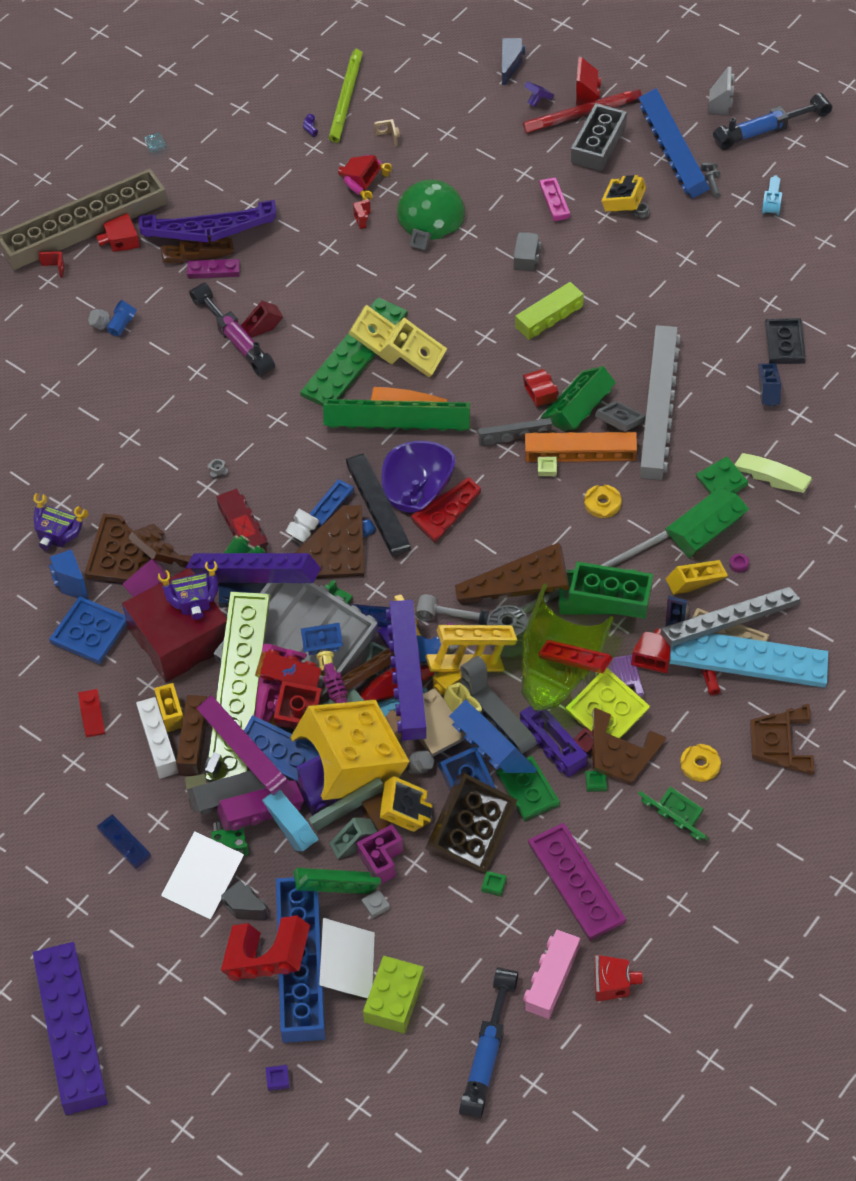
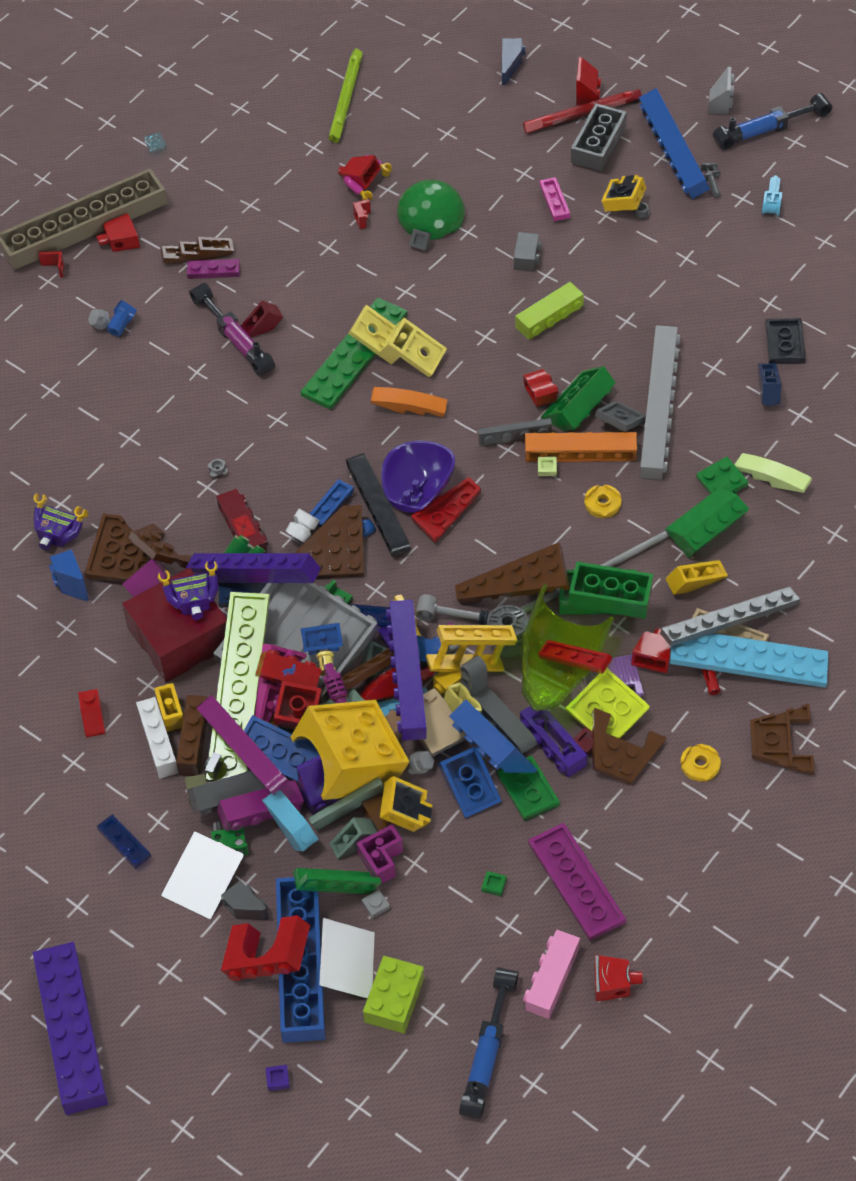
(89, 630): blue plate -> none
(217, 225): dark purple wing -> none
(308, 125): dark purple arm -> none
(390, 129): tan bracket -> none
(396, 414): green brick -> none
(471, 823): dark brown slope -> none
(538, 92): dark purple tile -> none
(595, 781): green tile -> none
(677, 610): dark blue slope -> none
(678, 807): green bracket -> none
(739, 563): magenta tile -> none

